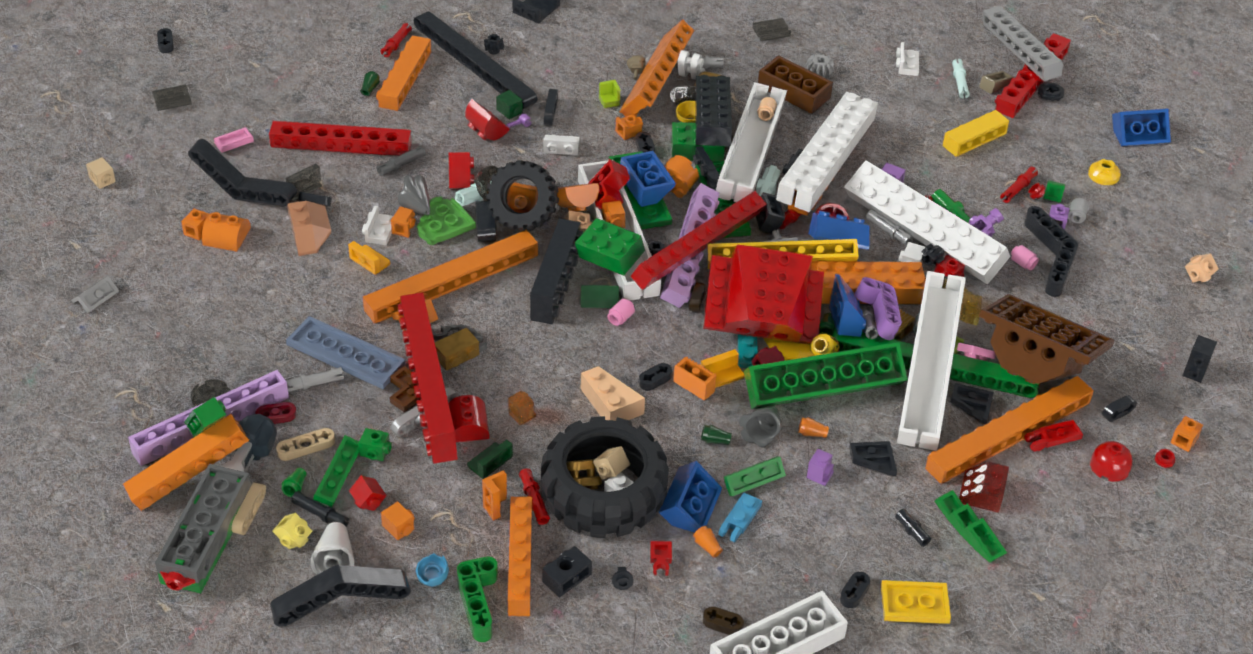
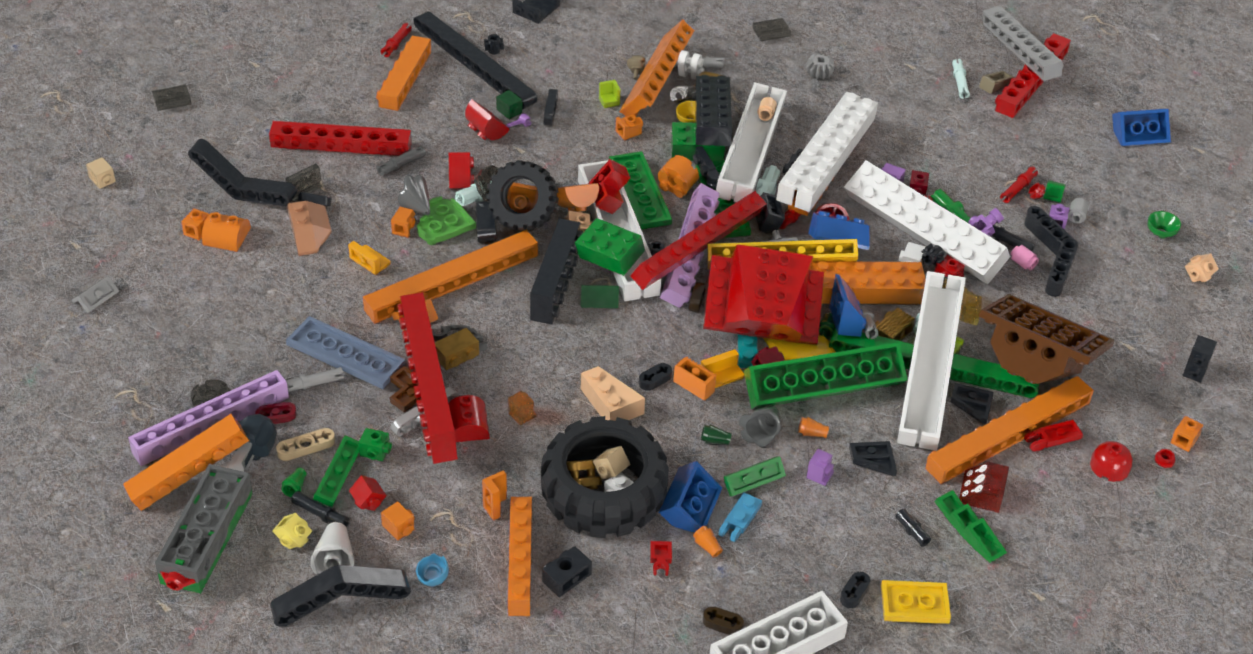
(166, 43): black beam -> none
(205, 416): green brick -> none
(233, 140): bright pink plate -> none
(248, 508): tan beam -> none
(370, 82): dark green cone -> none
(377, 228): white bracket -> none
(471, 578): green beam -> none
(491, 458): dark green panel -> none
(531, 489): red pin -> none
(561, 145): white bracket -> none
(614, 213): orange brick -> none
(621, 312): bright pink brick -> none
(622, 579): black plate -> none
(647, 144): black beam -> none
(648, 177): blue slope -> none
(803, 87): reddish brown brick -> none
(824, 344): yellow head -> none
(884, 303): medium lavender beam -> none
(895, 231): light grey pin -> none
(907, 61): white bracket -> none
(919, 181): none -> dark red brick
(975, 133): yellow brick -> none
(976, 352): bright pink plate -> none
(1011, 239): none -> black pin
(1056, 90): black gear -> none
(1104, 175): yellow piece -> none
(1119, 408): black beam -> none
(1165, 221): none -> green piece

